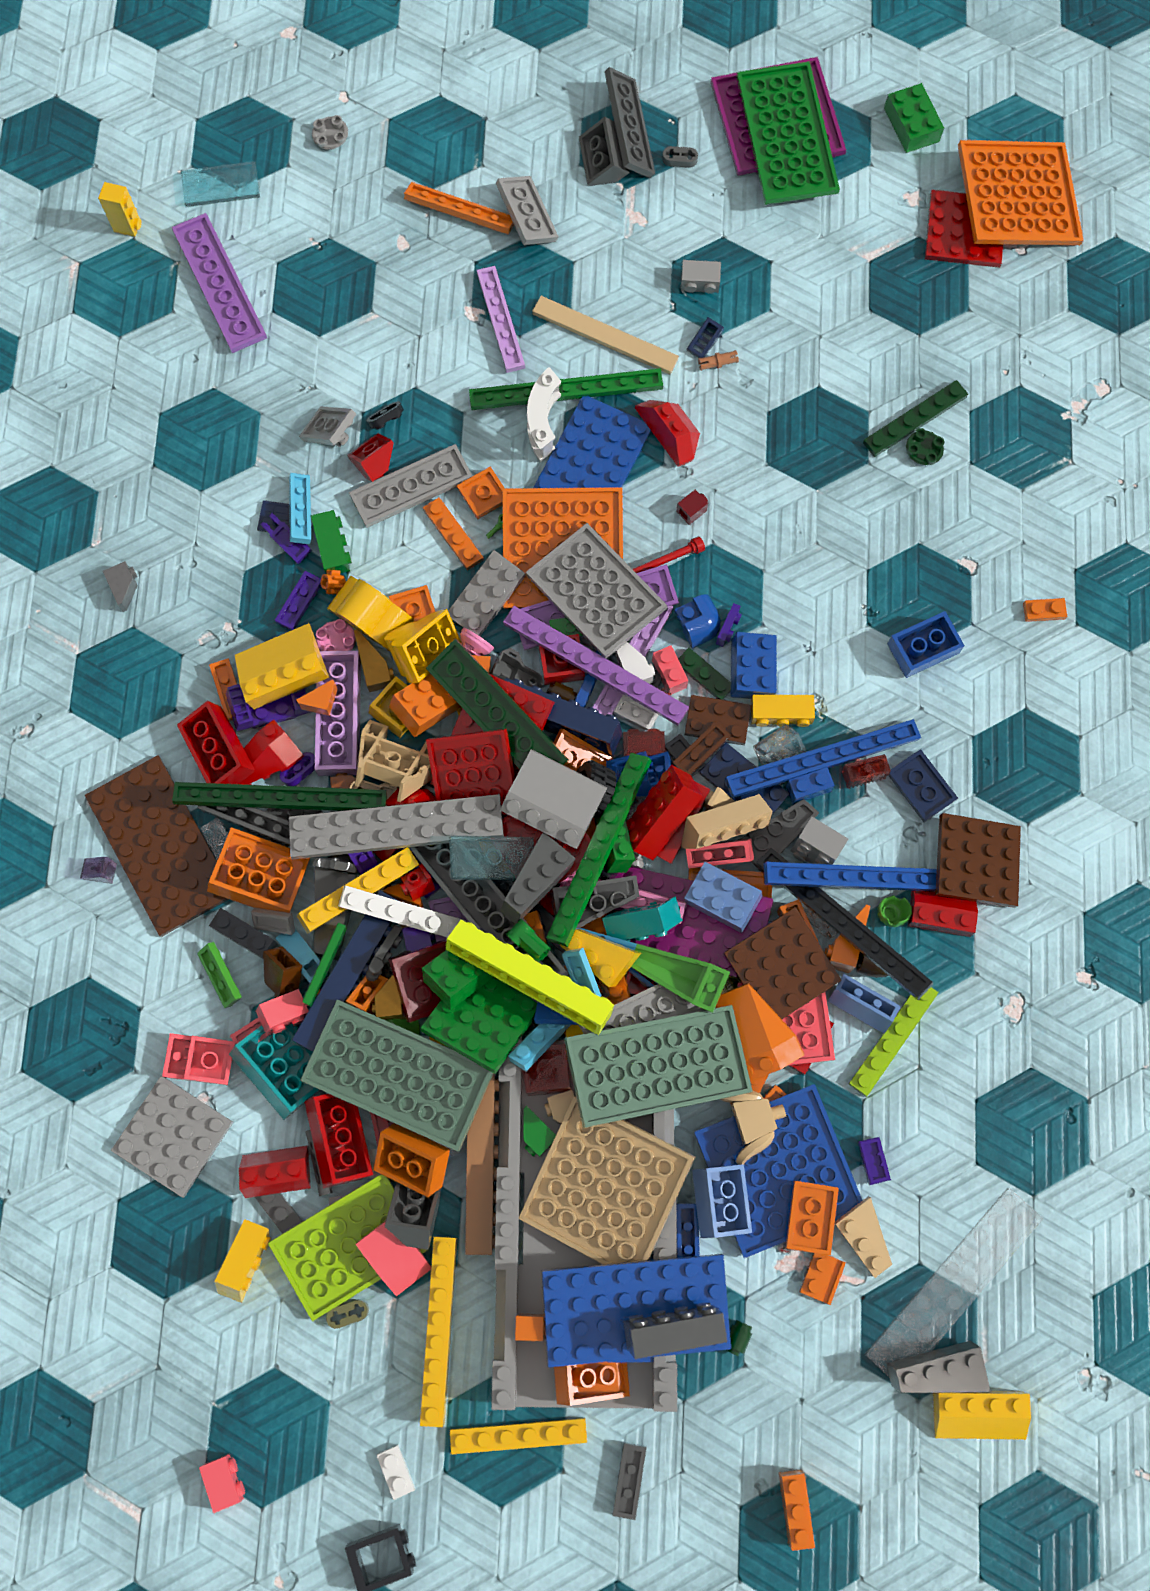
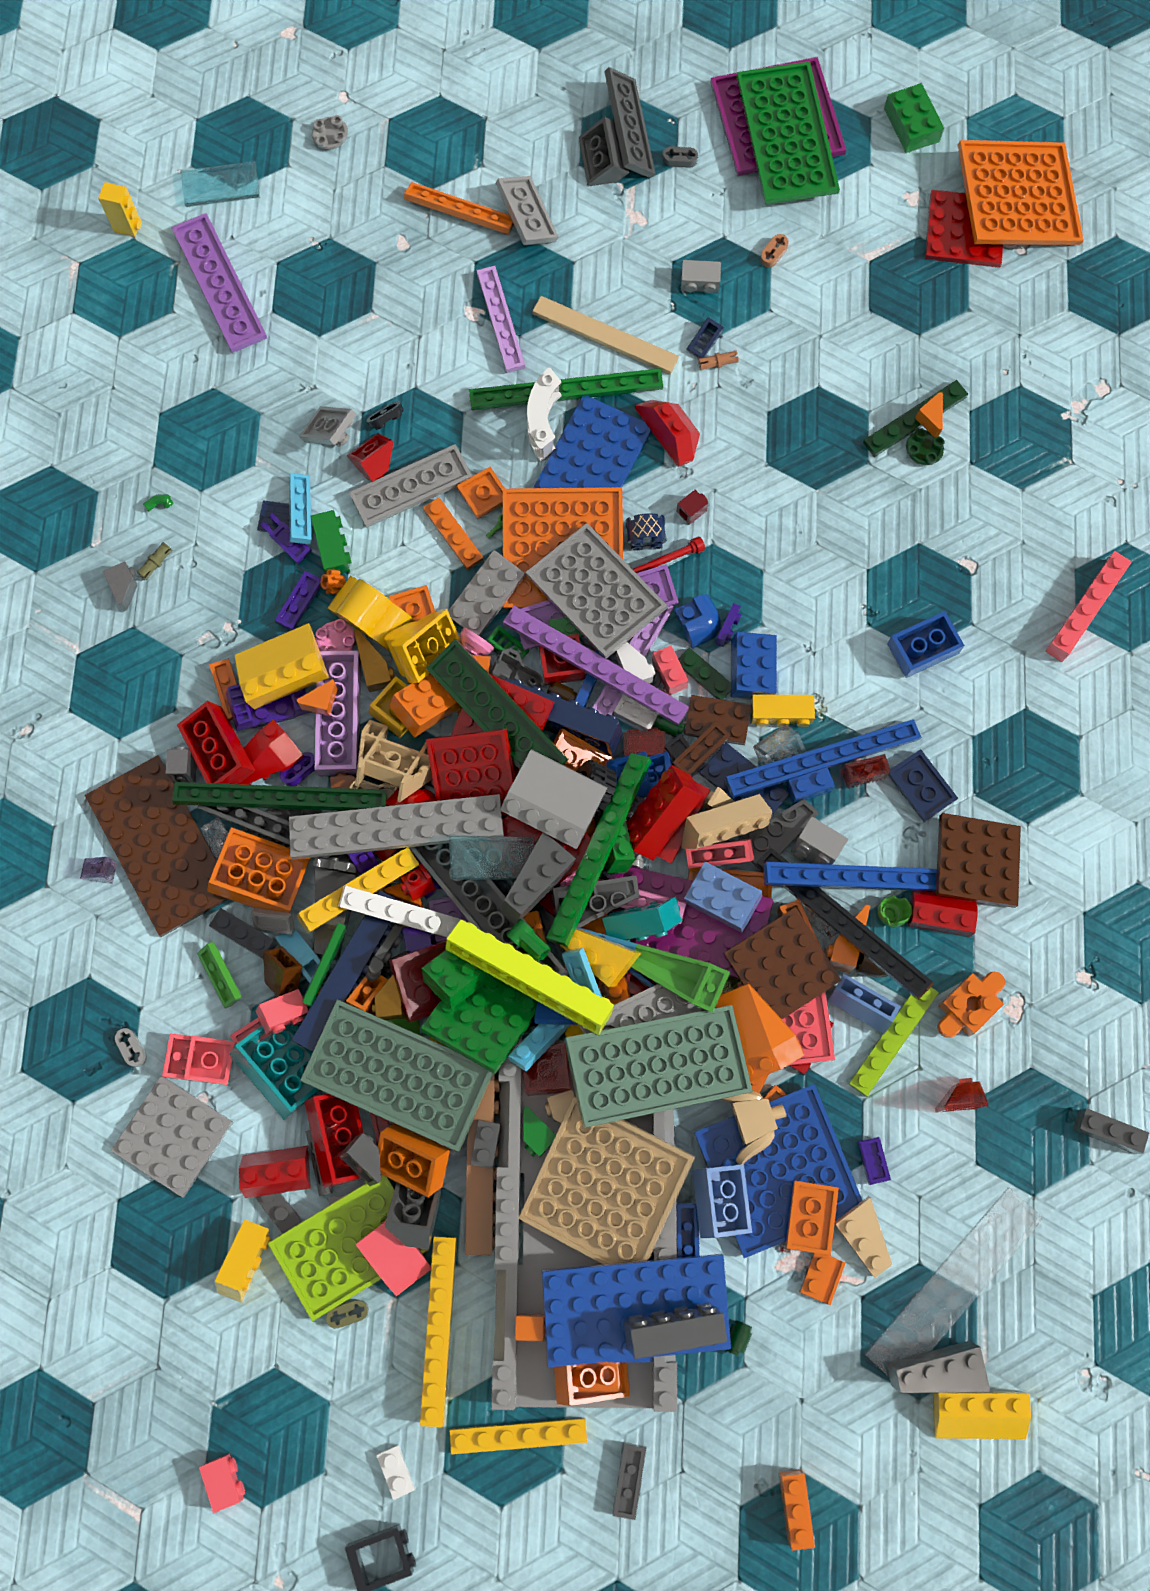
(126, 1050): none -> light grey beam
(154, 561): none -> olive pin
(157, 499): none -> green arm
(180, 765): none -> flat silver brick
(363, 1158): none -> dark grey slope
(485, 1144): none -> dark grey plate
(505, 636): none -> green slope
(646, 531): none -> dark blue brick
(669, 727): none -> dark green brick
(771, 249): none -> nougat beam
(931, 415): none -> orange slope
(963, 1096): none -> clear red slope
(971, 1004): none -> orange brick
(1045, 609): orange plate -> none
(1088, 606): none -> coral brick
(1111, 1131): none -> dark grey brick

